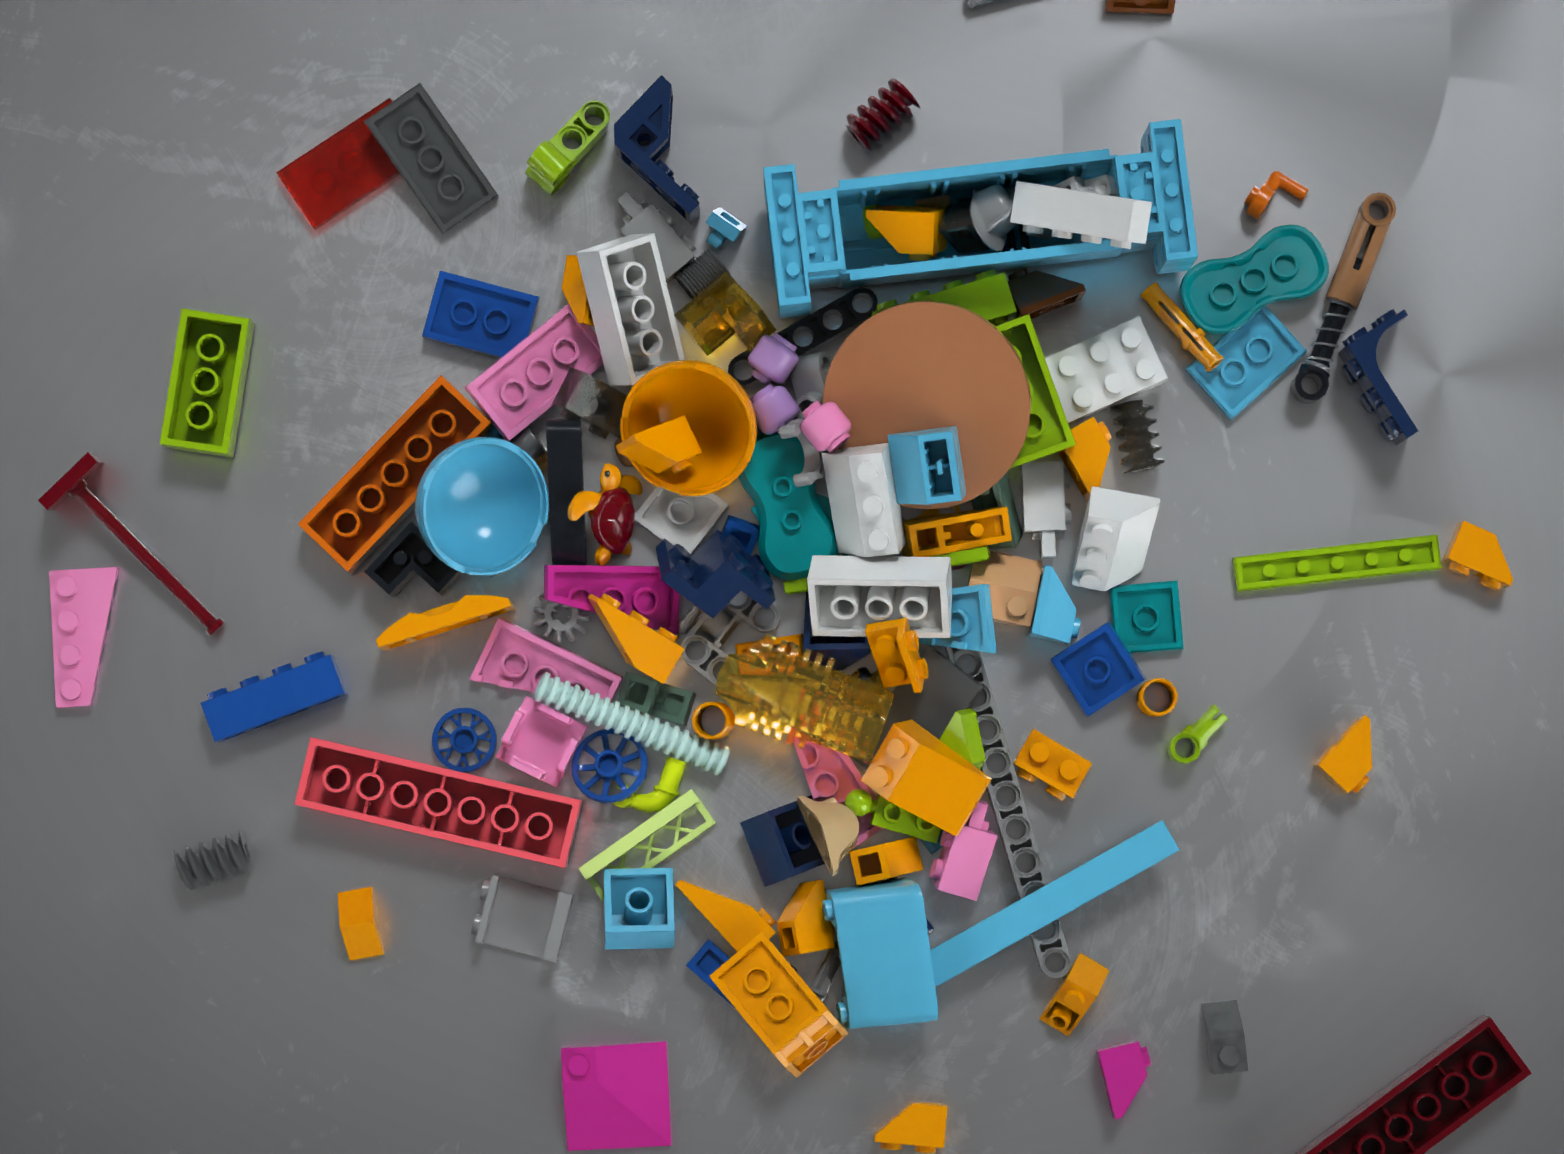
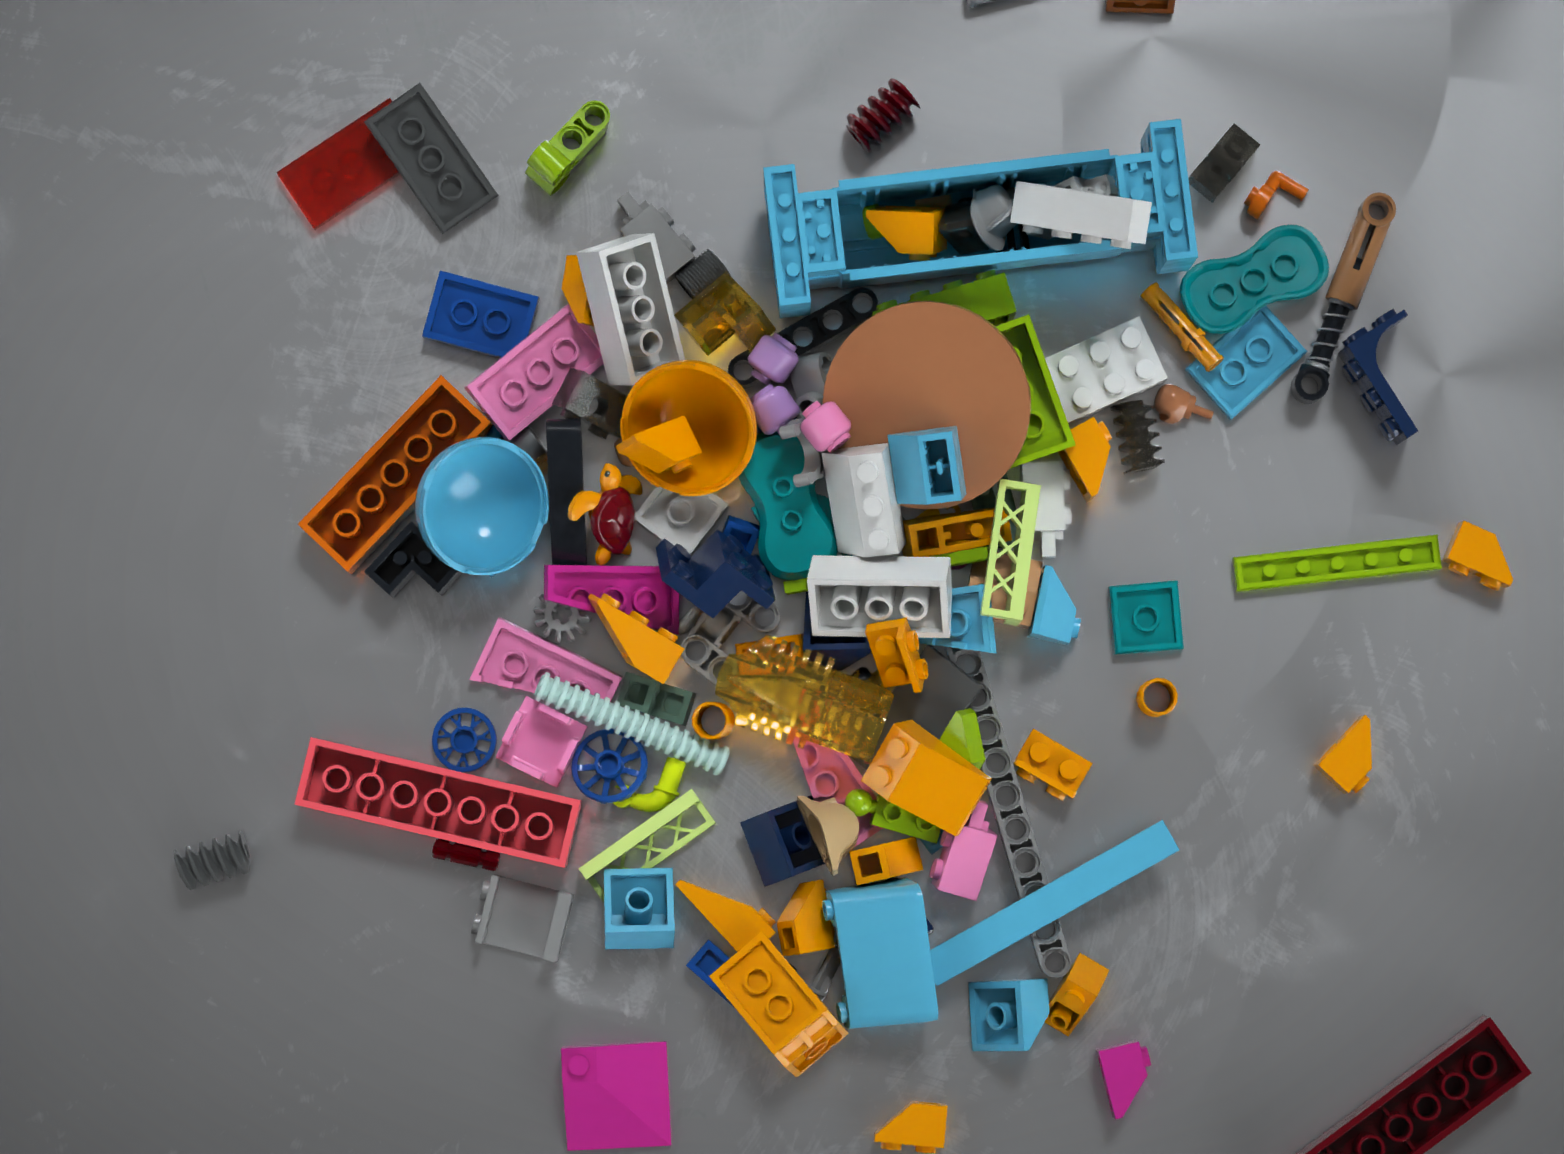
(74, 485): dark red tile -> none
(79, 624): bright pink wing -> none
(207, 383): lime brick -> none
(273, 698): blue brick -> none
(359, 923): light orange slope -> none
(443, 619): light orange slope -> none
(465, 854): none -> dark red axle
(651, 122): dark blue bracket -> none
(724, 227): medium azure tile -> none
(1007, 1013): none -> medium azure slope
(1020, 555): none -> yellowish green fence
(1042, 293): slope -> none
(1098, 668): blue plate -> none
(1113, 538): white slope -> none
(1175, 403): none -> nougat piece
(1197, 734): lime pin -> none
(1223, 163): none -> clear smoke brick
(1224, 1037): flat silver slope -> none

